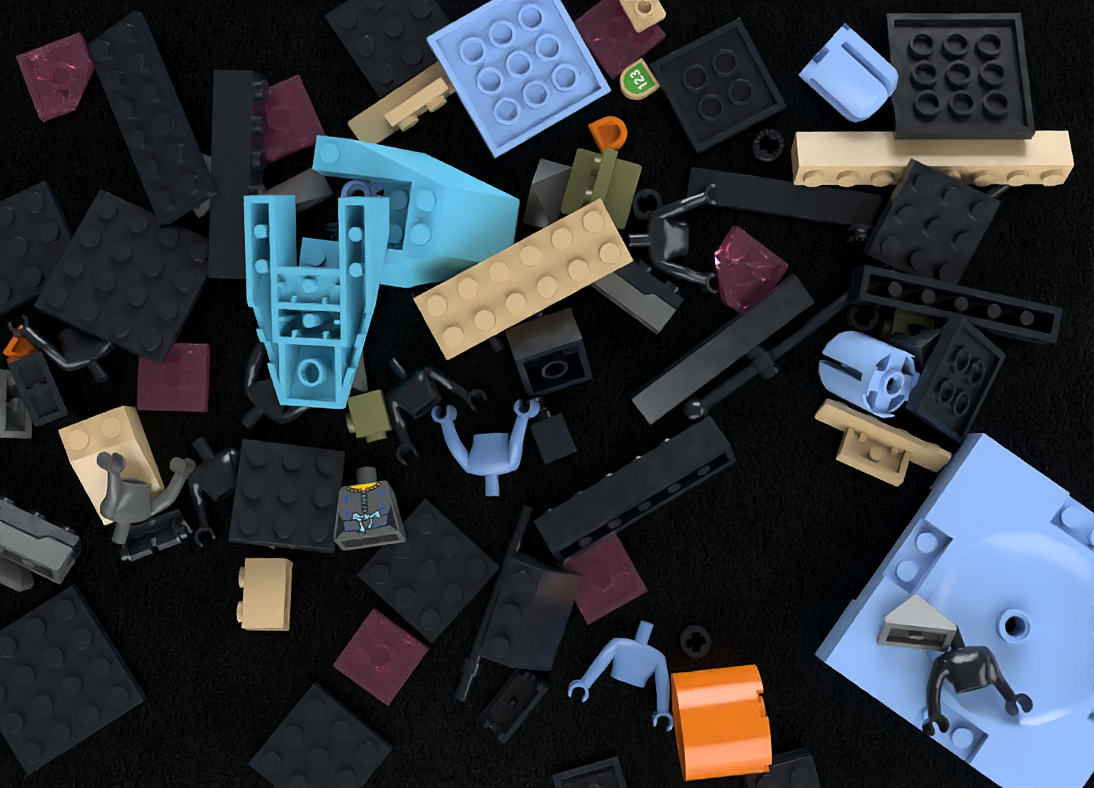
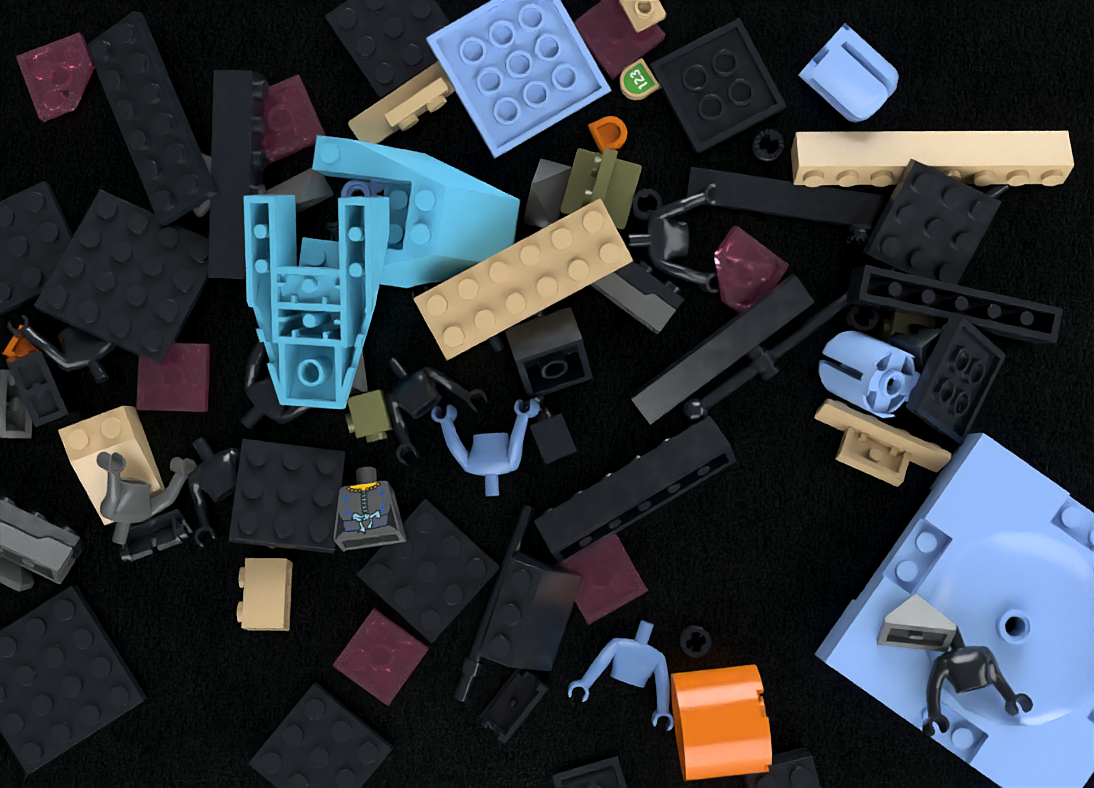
(959, 77): black plate -> none

